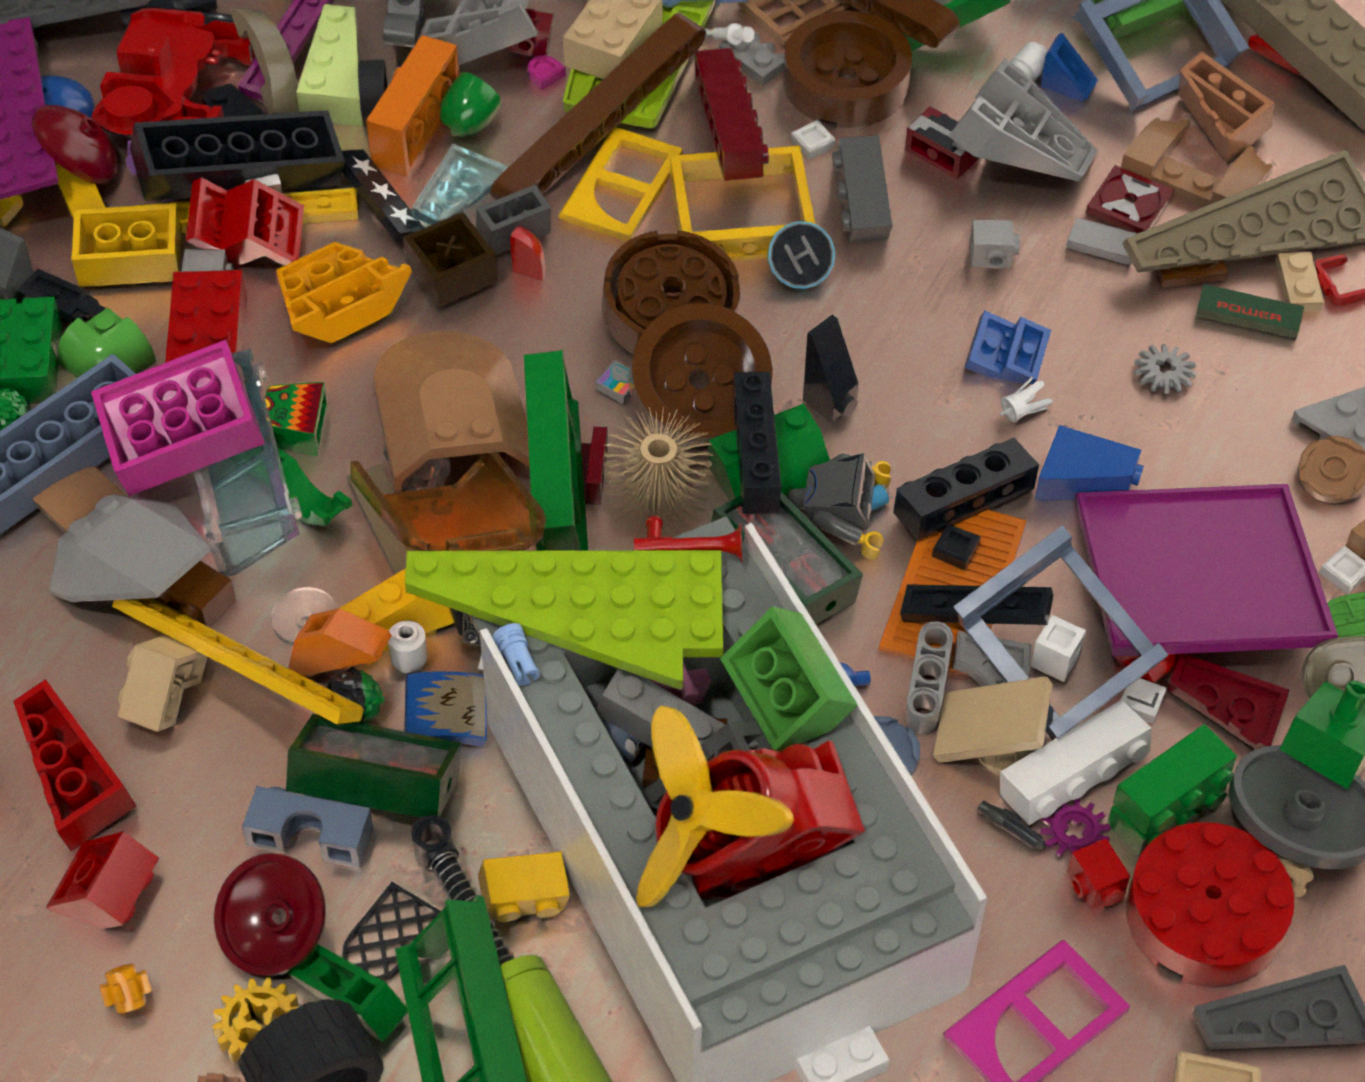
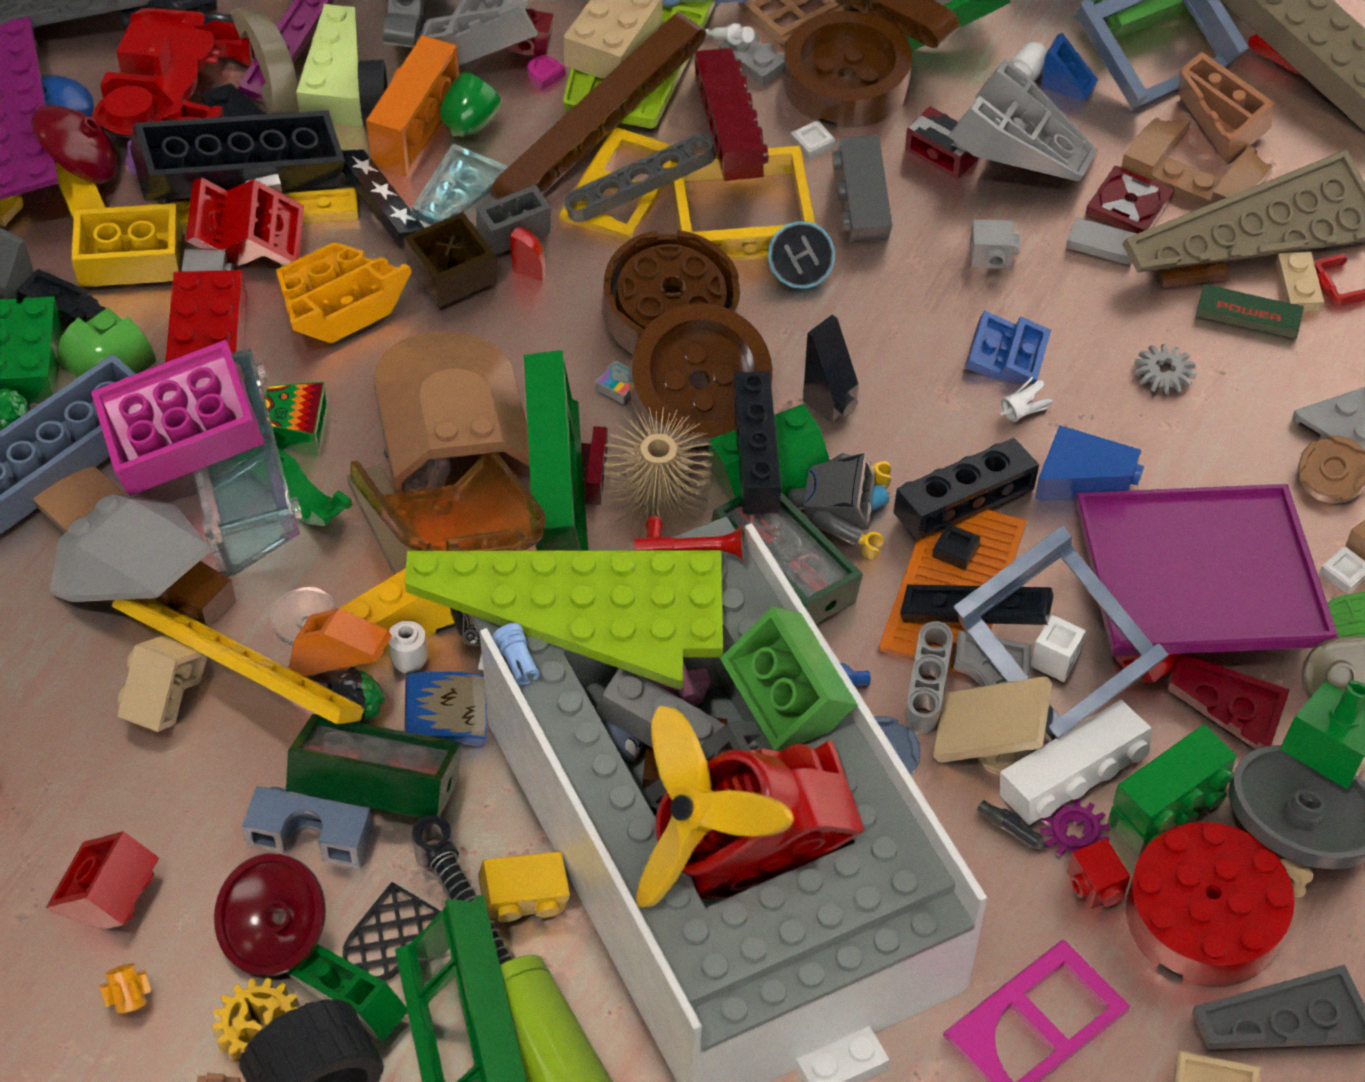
(74, 775): red wedge -> none
(650, 166): none -> dark grey beam
(1144, 698): white tile -> none

